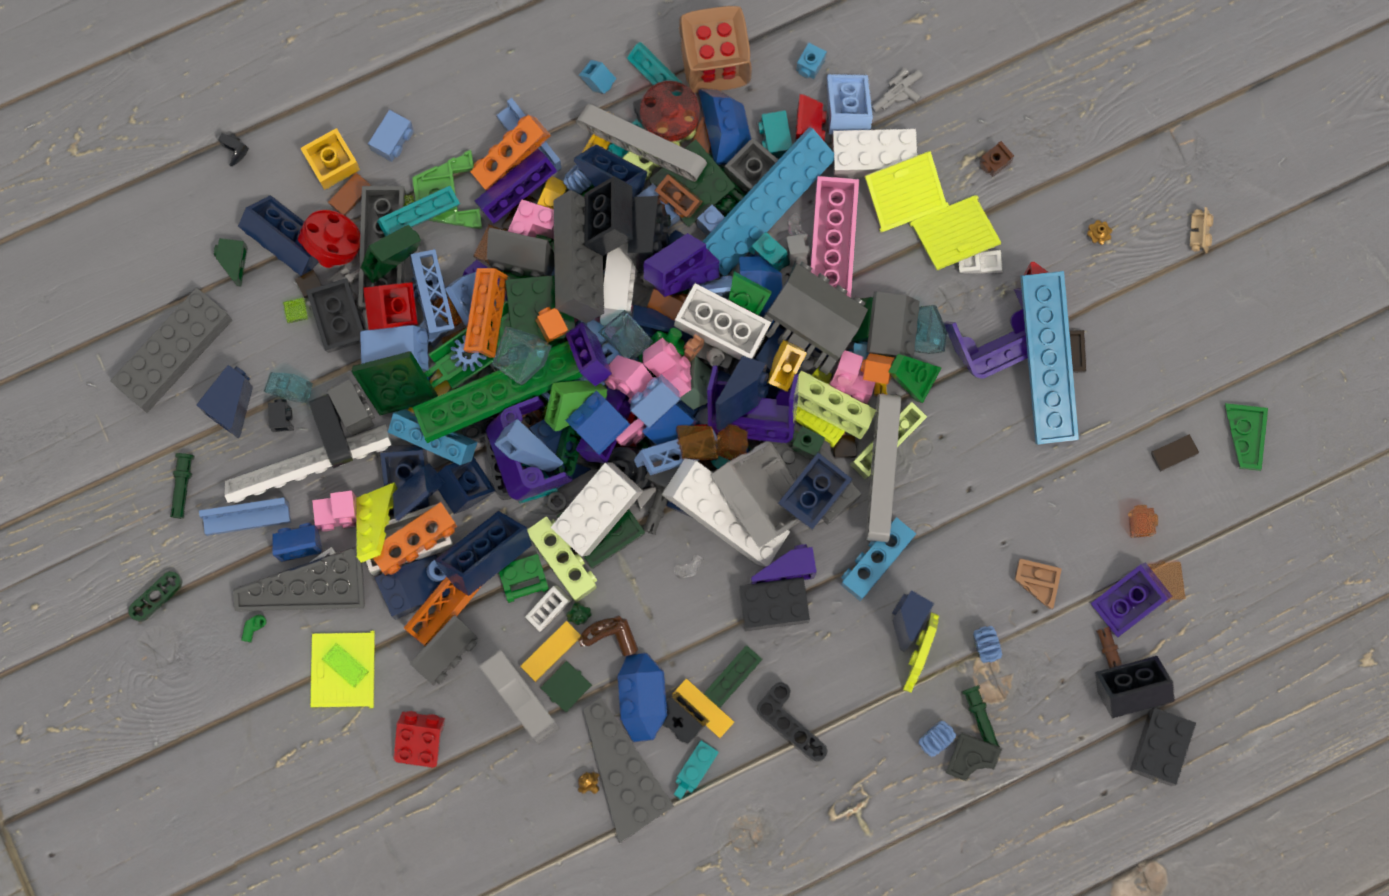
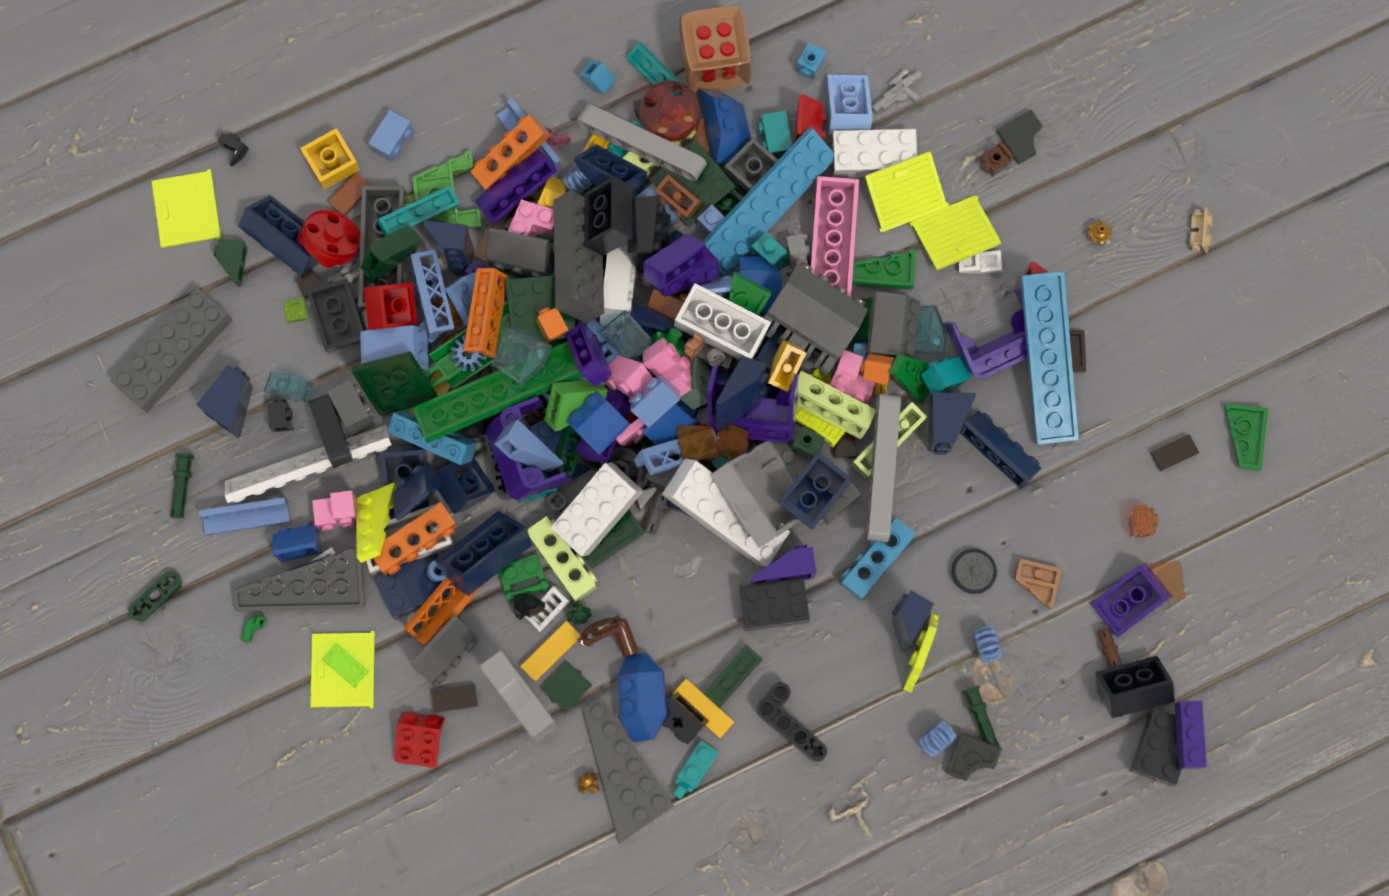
(186, 209): none -> neon yellow piece
(451, 245): none -> dark blue slope
(454, 698): none -> dark brown tile
(527, 605): none -> black plate
(556, 140): none -> clear pink arm
(887, 272): none -> green wing
(946, 375): none -> teal brick
(946, 418): none -> dark blue slope
(974, 571): none -> dark grey wheel
(1000, 450): none -> dark blue slope
(1019, 135): none -> pearl dark grey tile
(1190, 735): none -> dark purple brick

